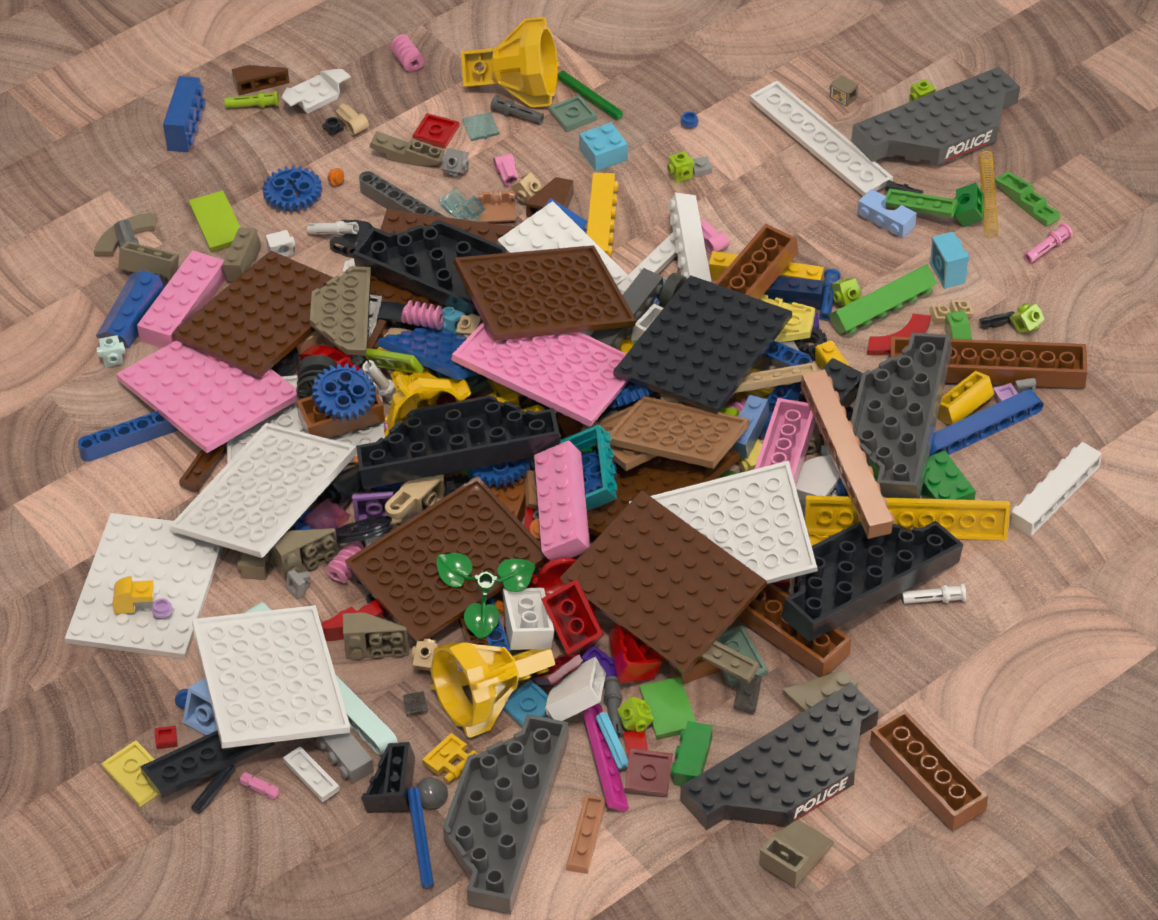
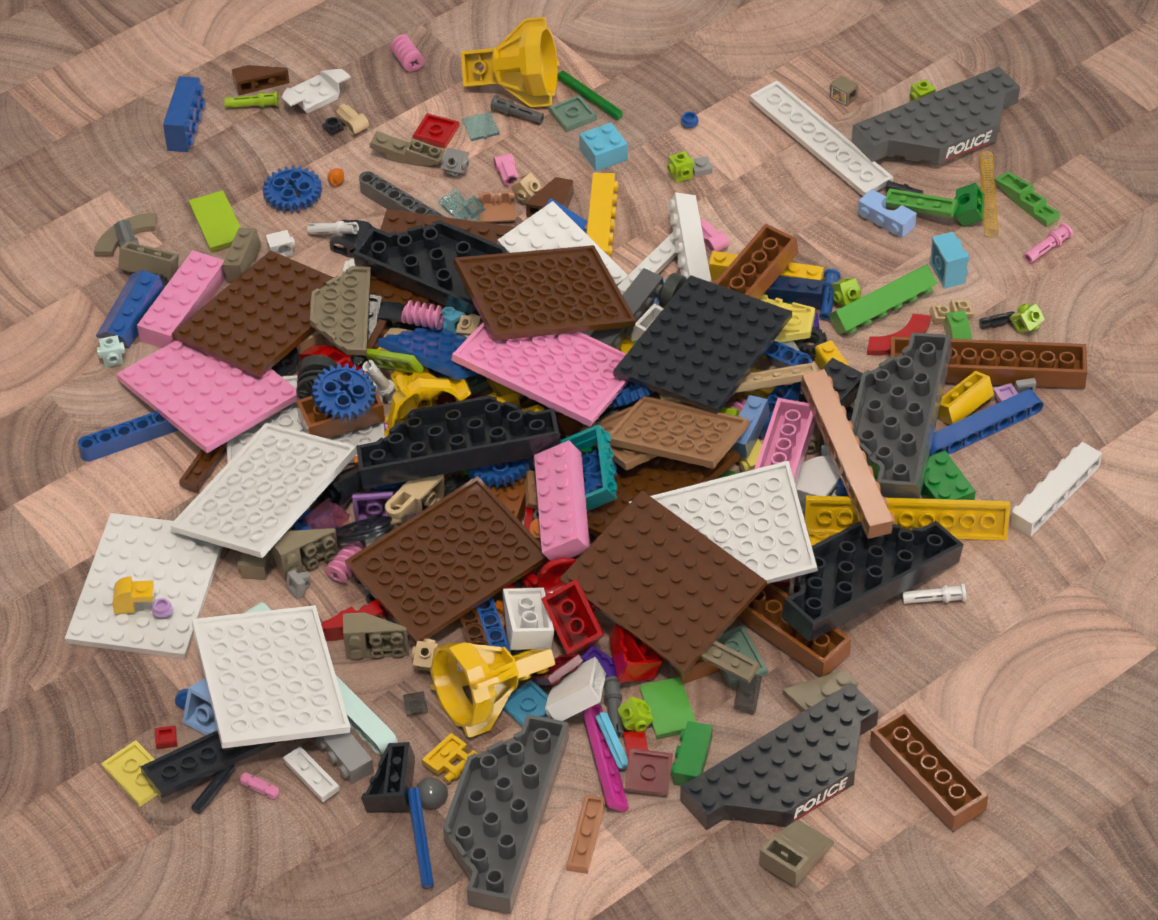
(483, 618): green plant -> none

